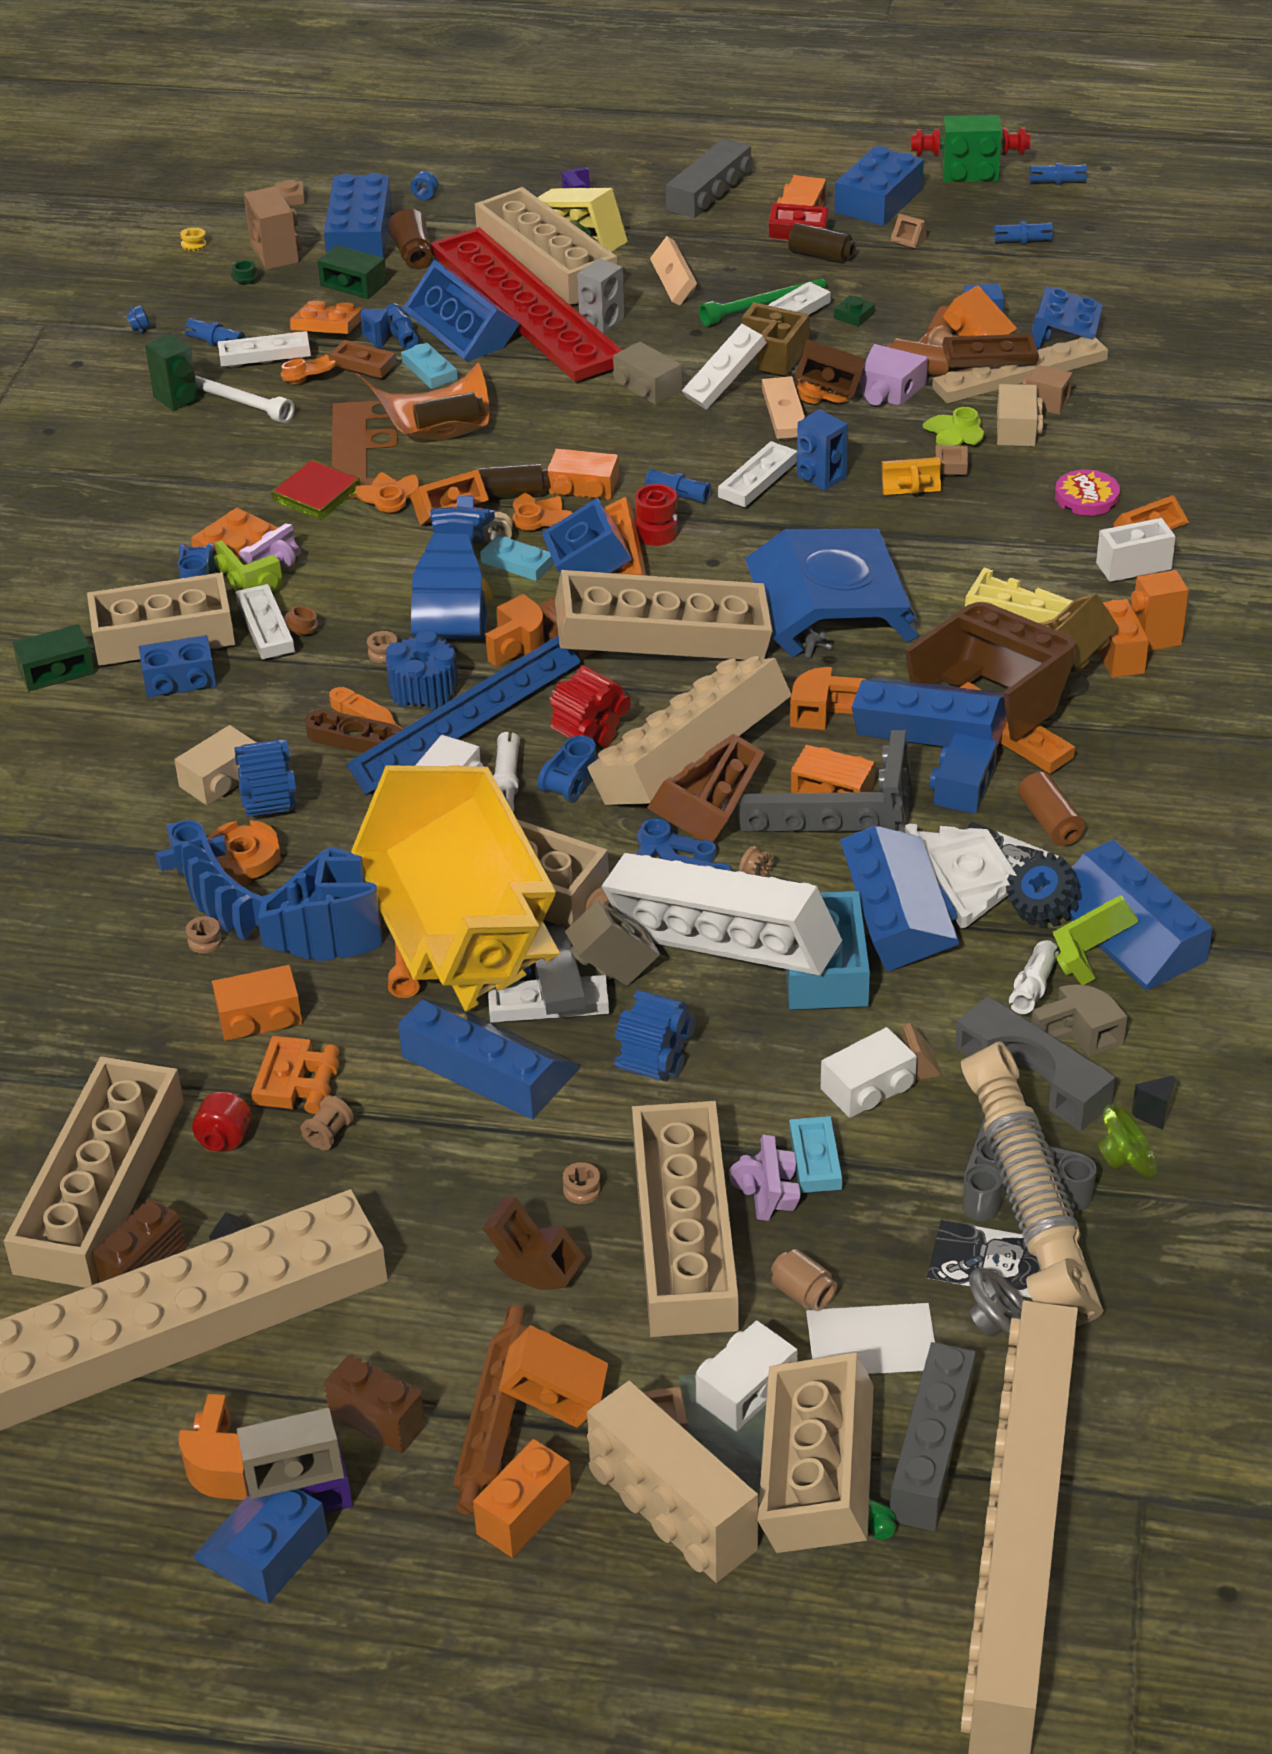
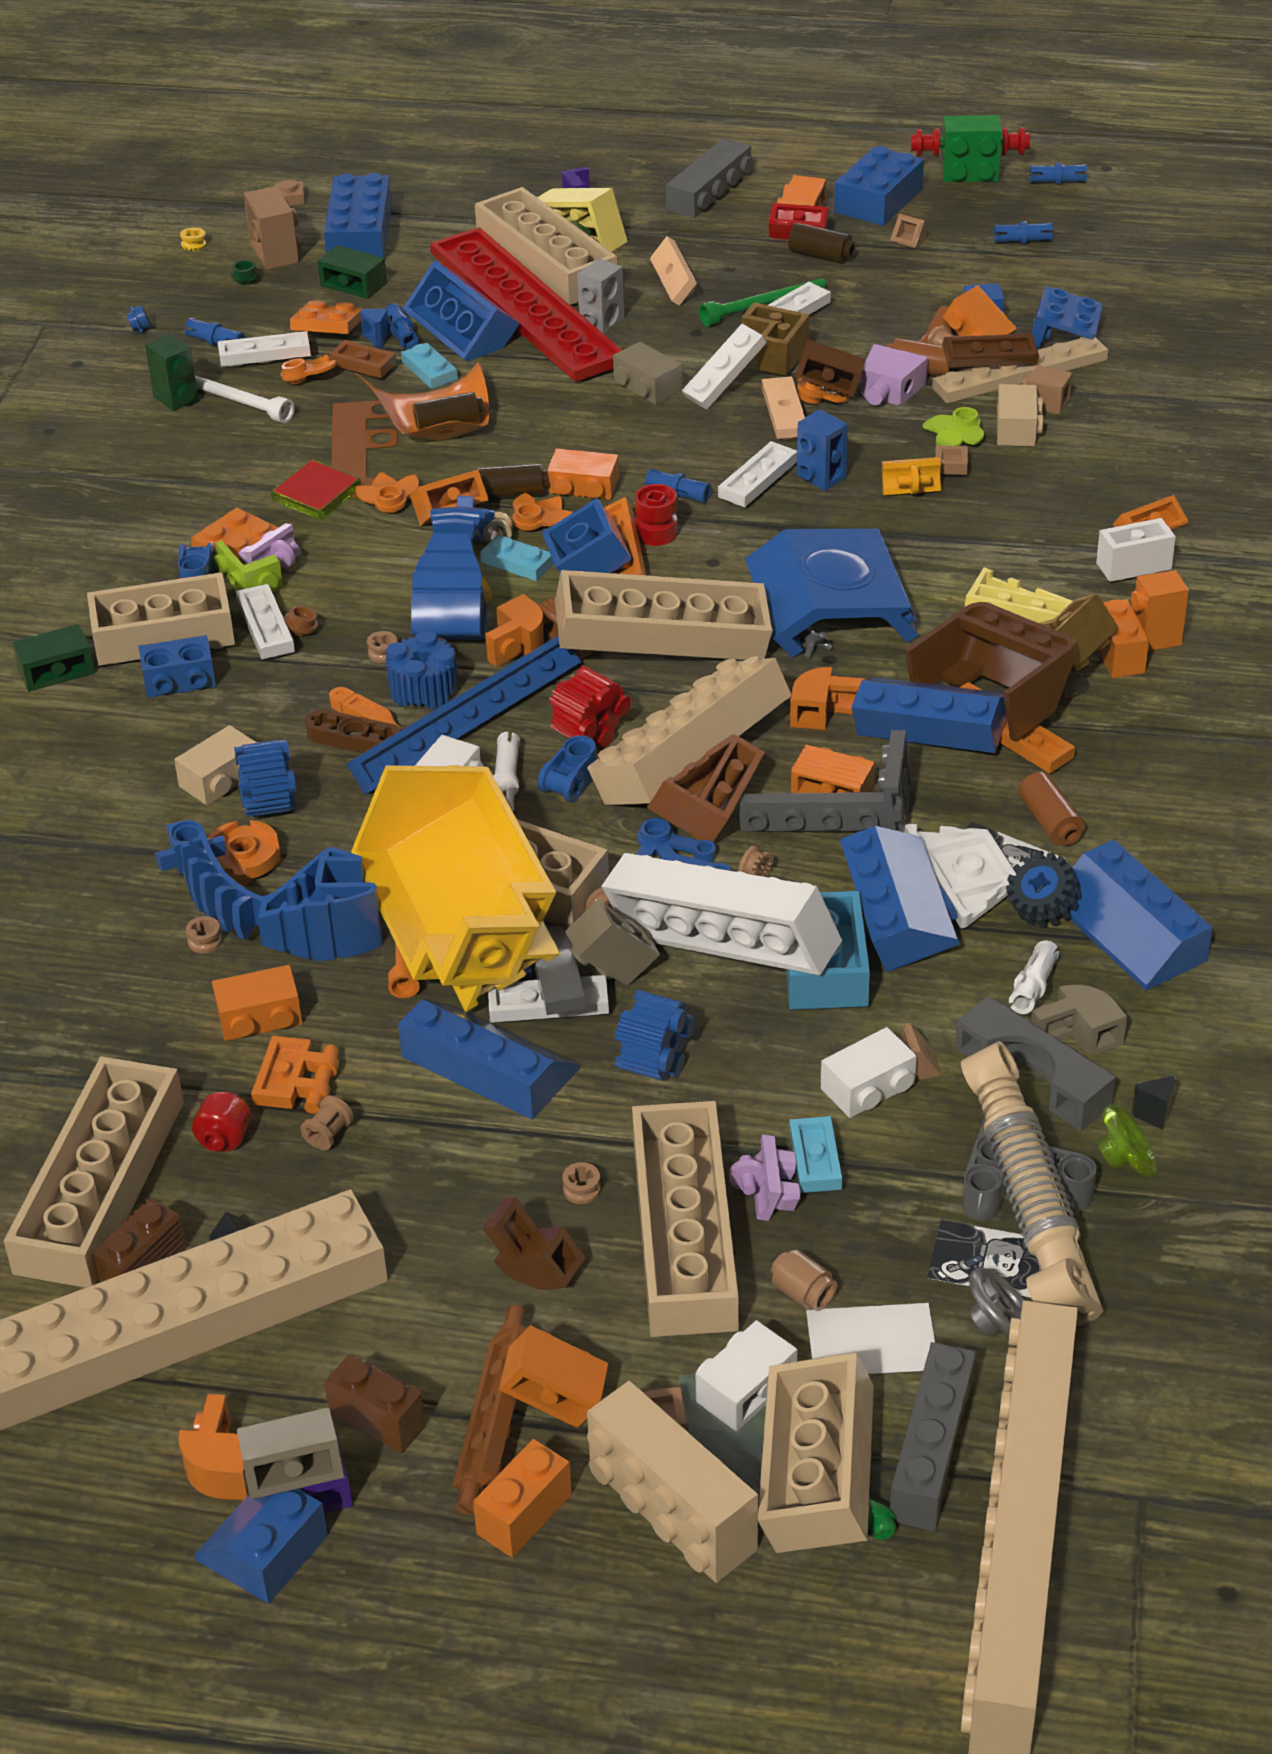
(410, 235): reddish brown plant -> none
(418, 190): blue bush -> none
(854, 310): dark green plate -> none
(964, 772): blue brick -> none
(1087, 492): tile -> none
(1088, 932): lime bracket -> none

